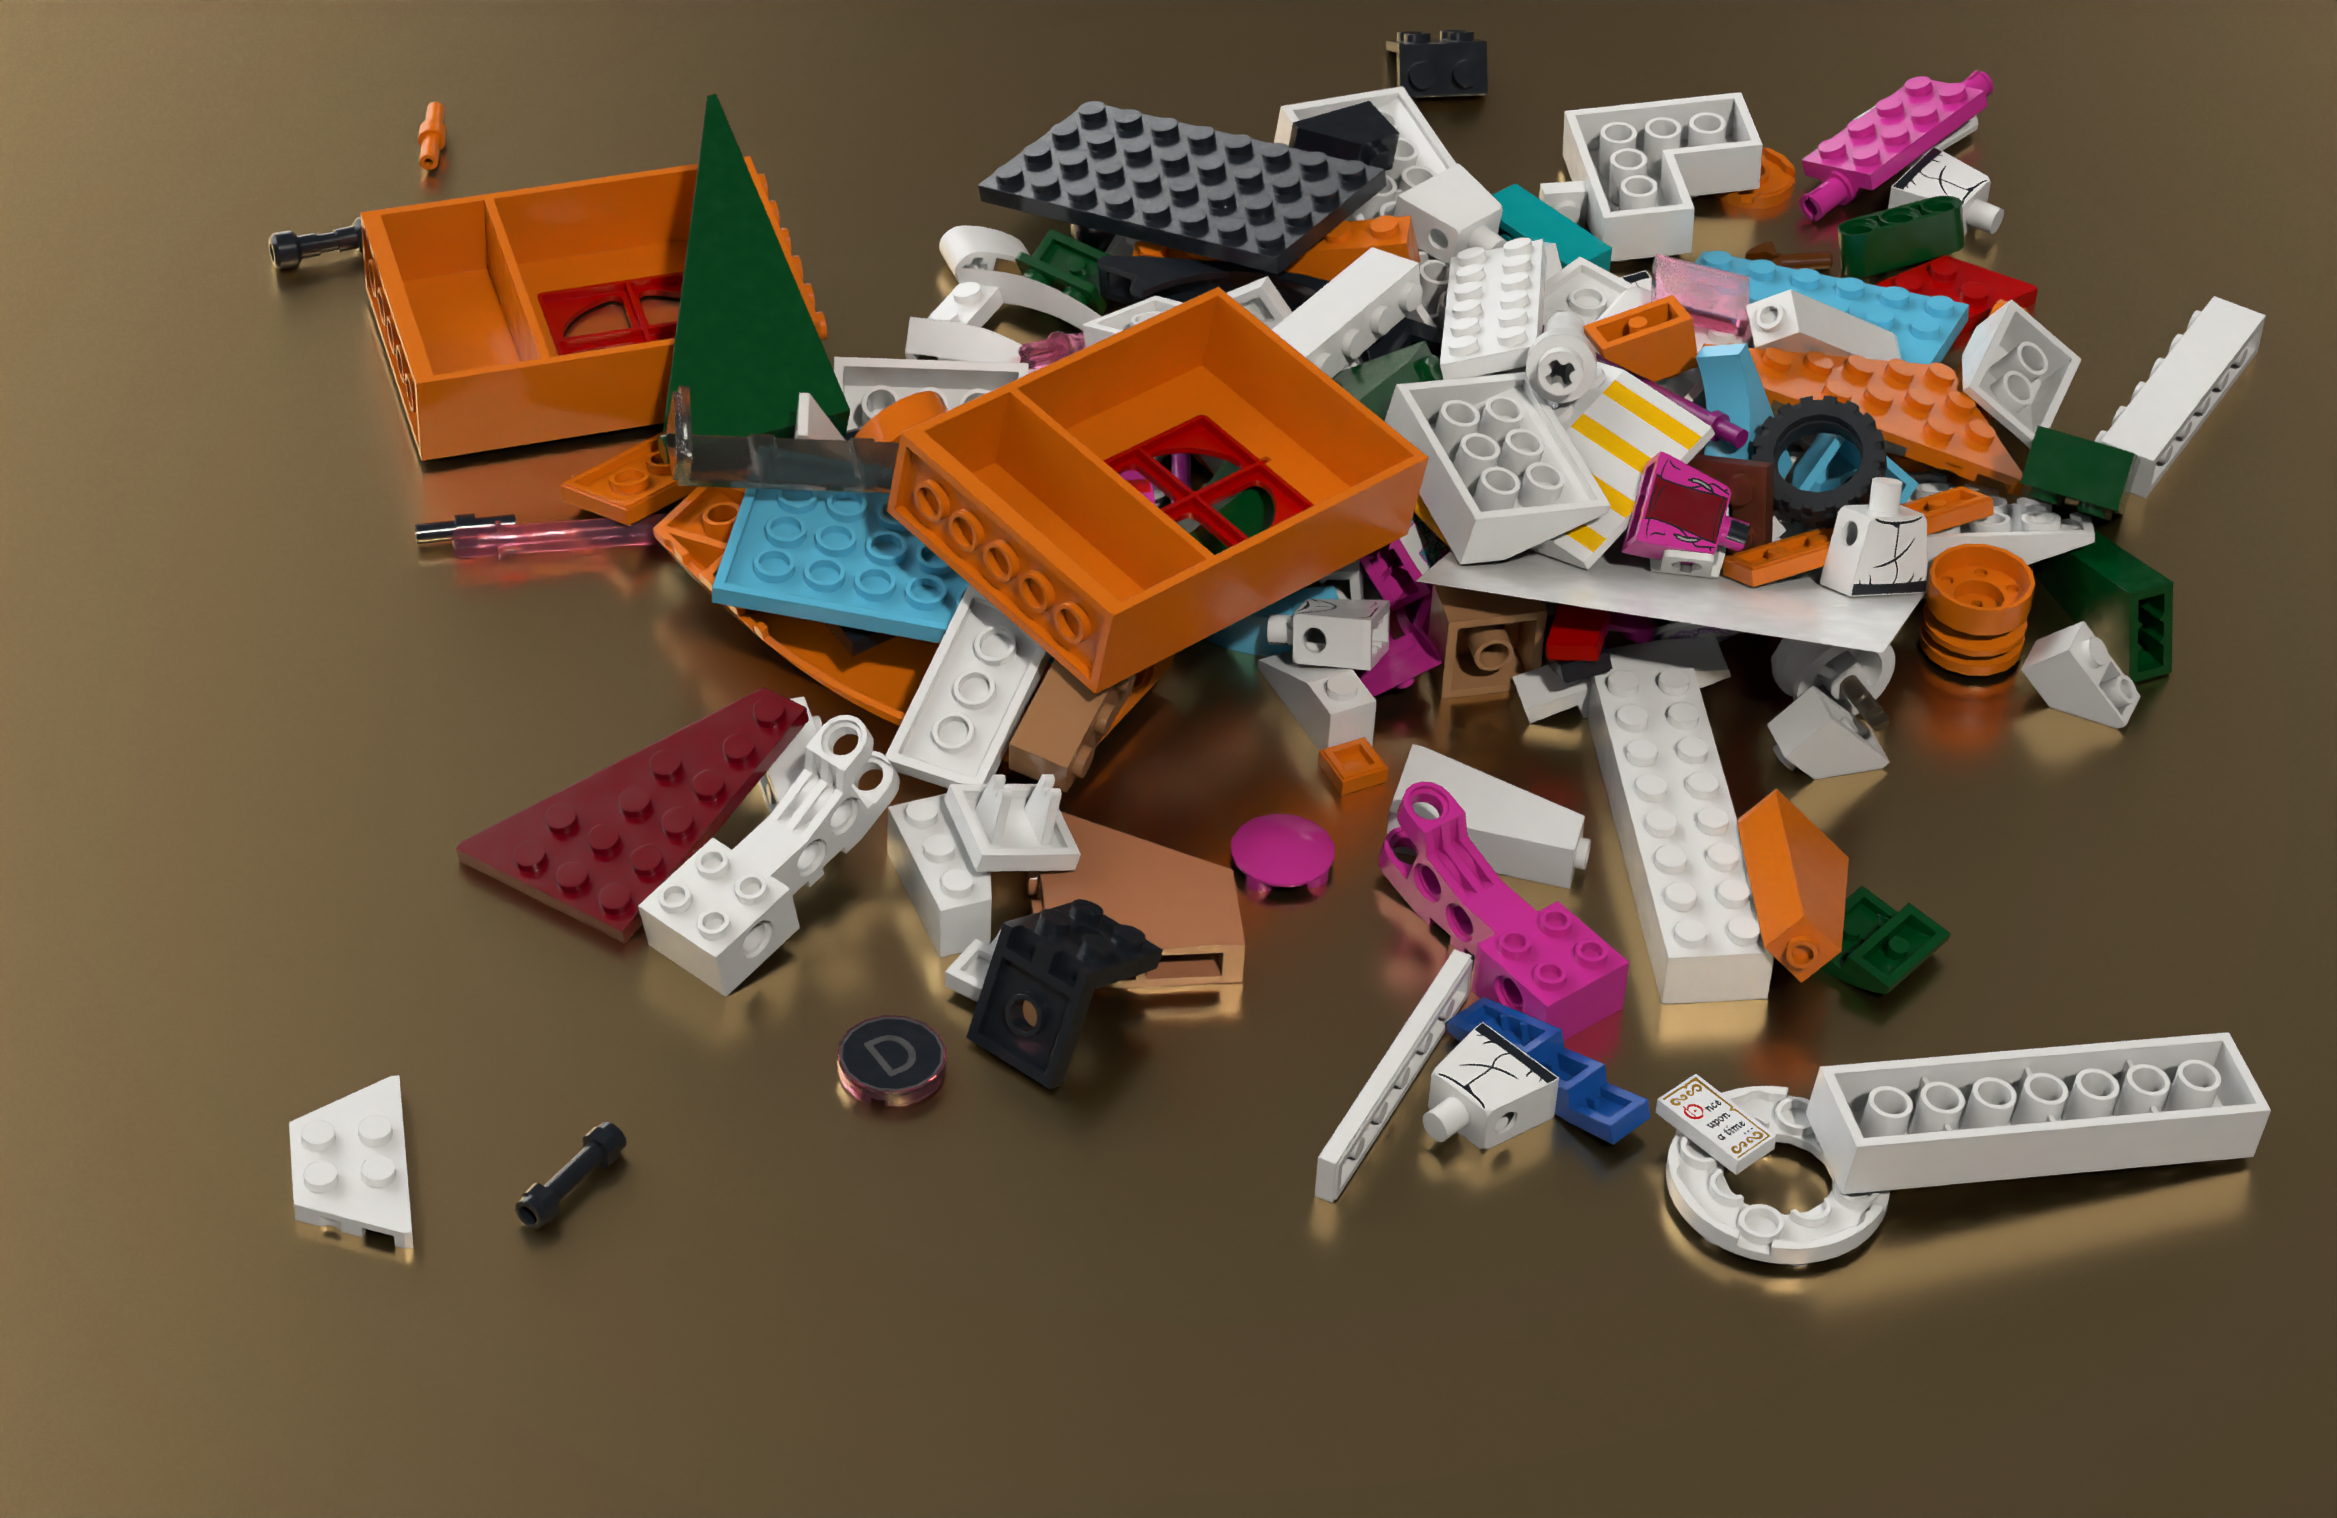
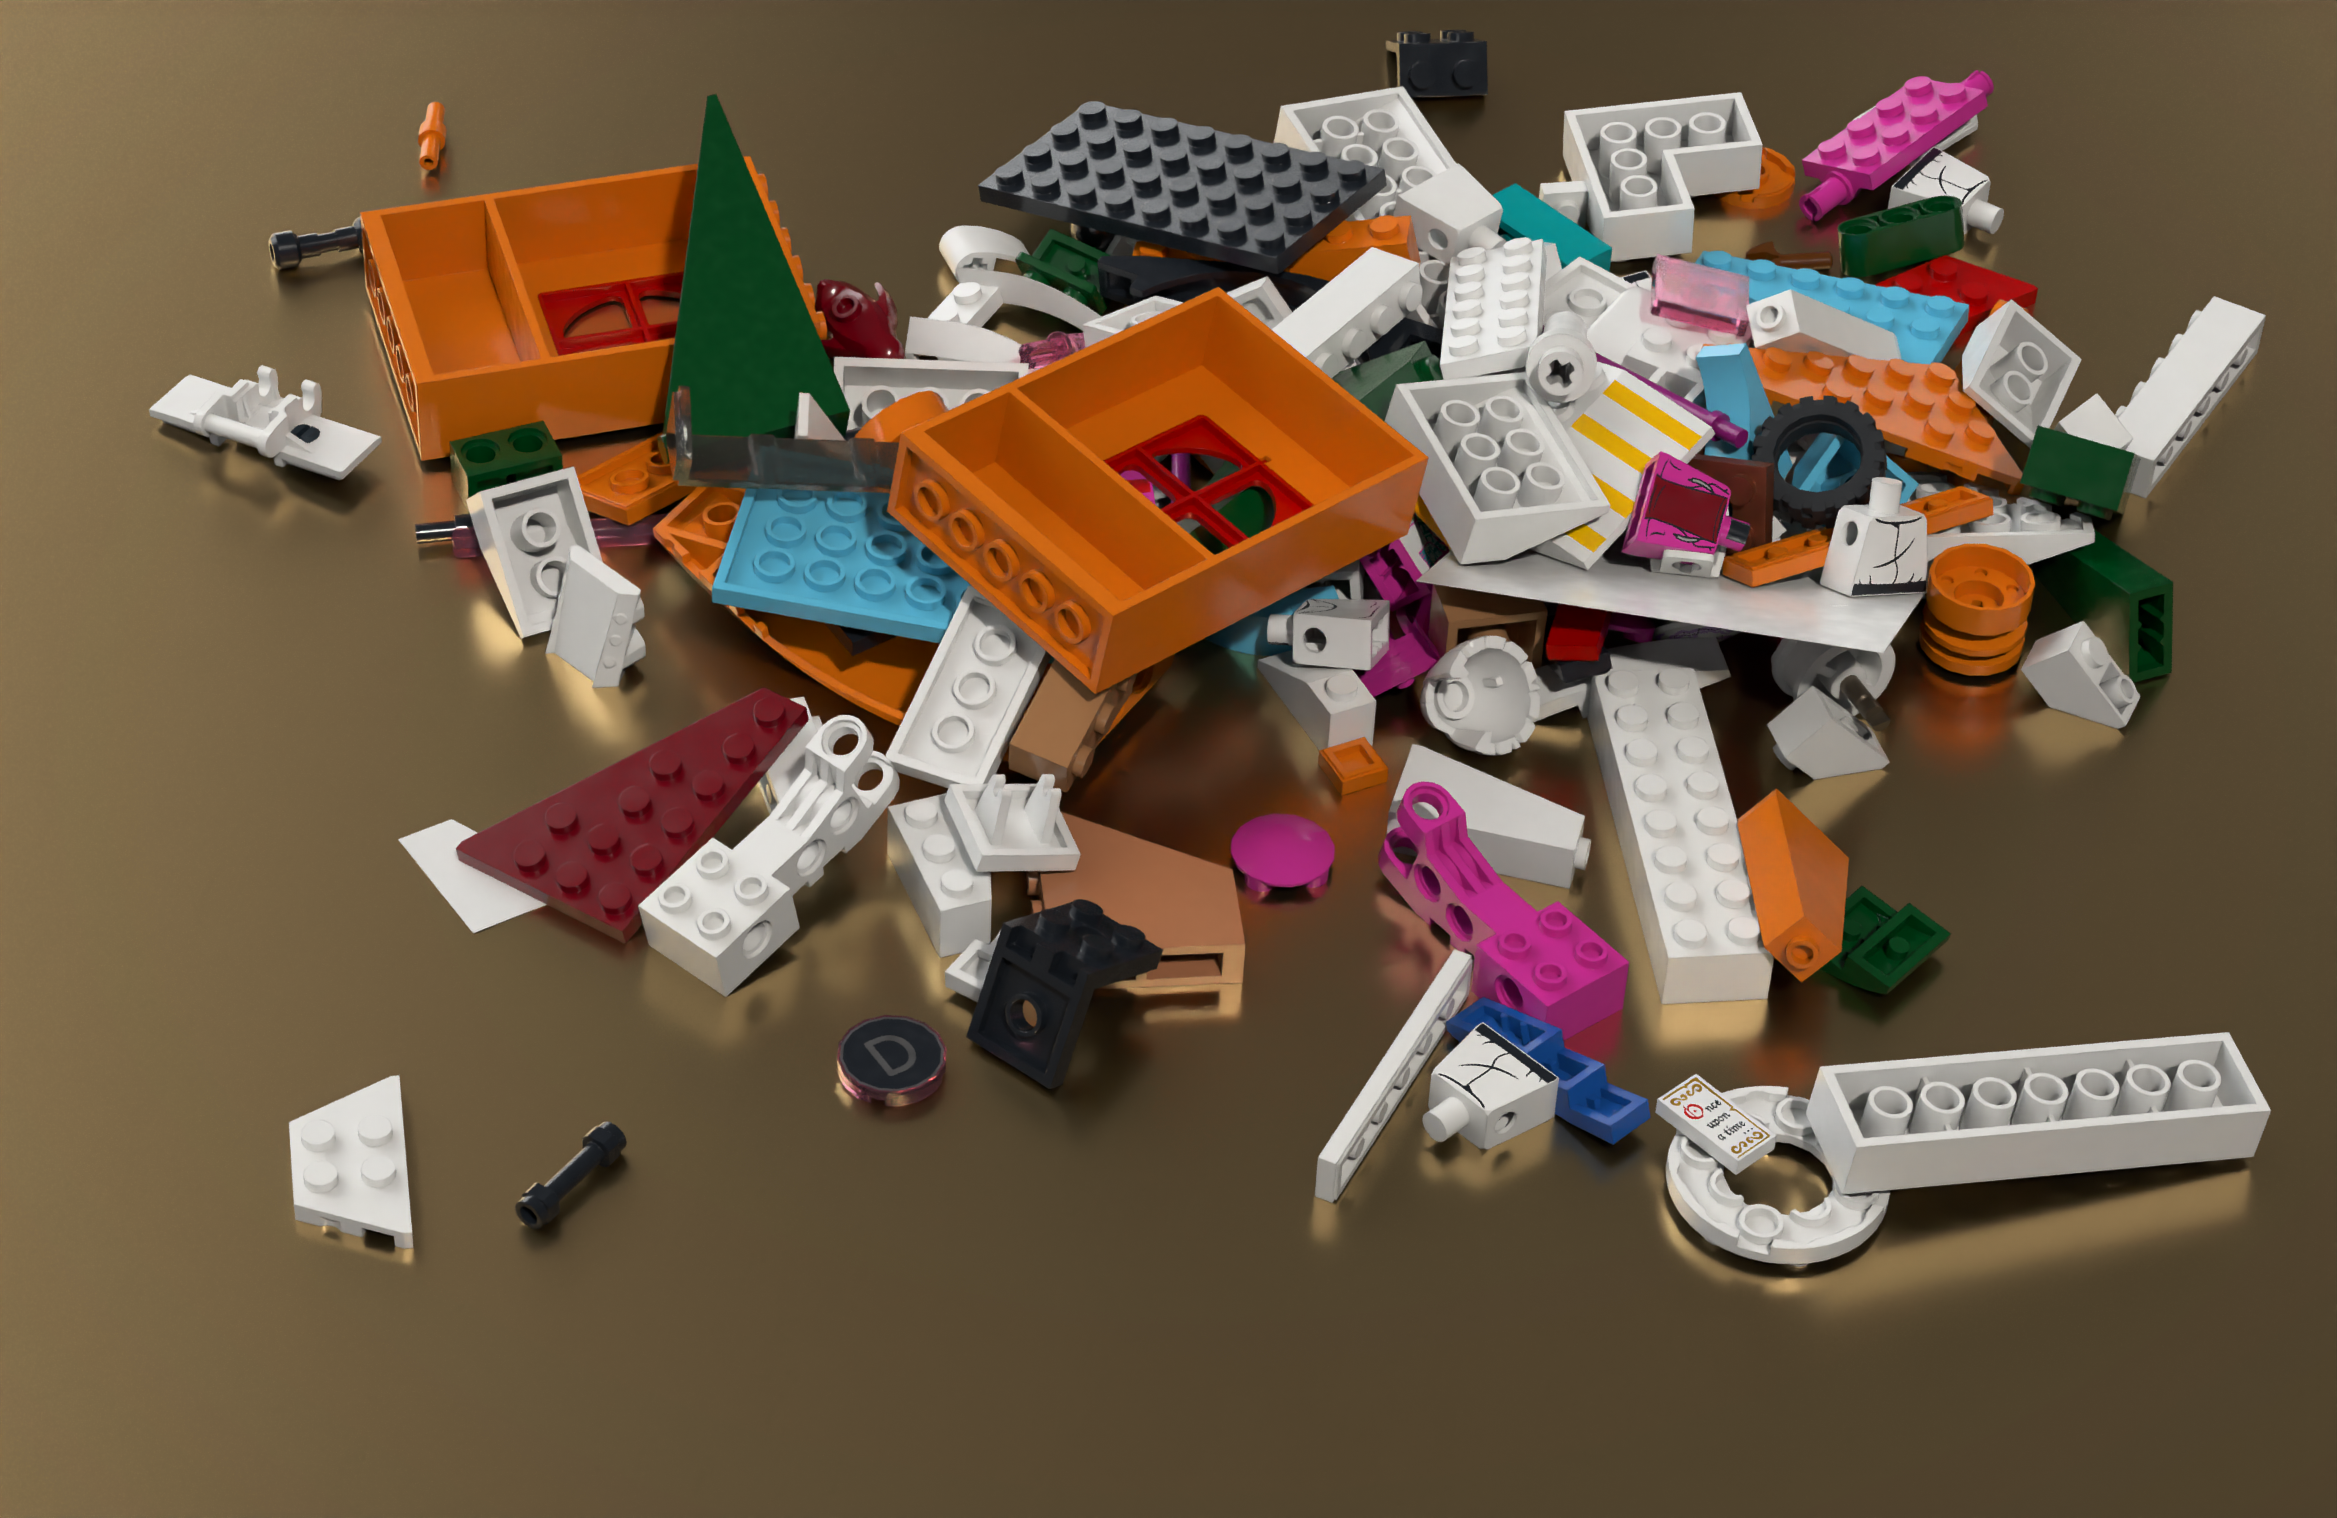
(275, 425): none -> white piece
(471, 893): none -> white sticker
(502, 458): none -> dark green brick
(527, 542): none -> white slope
(597, 620): none -> white slope
(858, 322): none -> dark red animal
(1349, 134): black slope -> none
(1483, 696): none -> white hair
(1648, 339): orange slope -> none
(2096, 423): none -> white brick

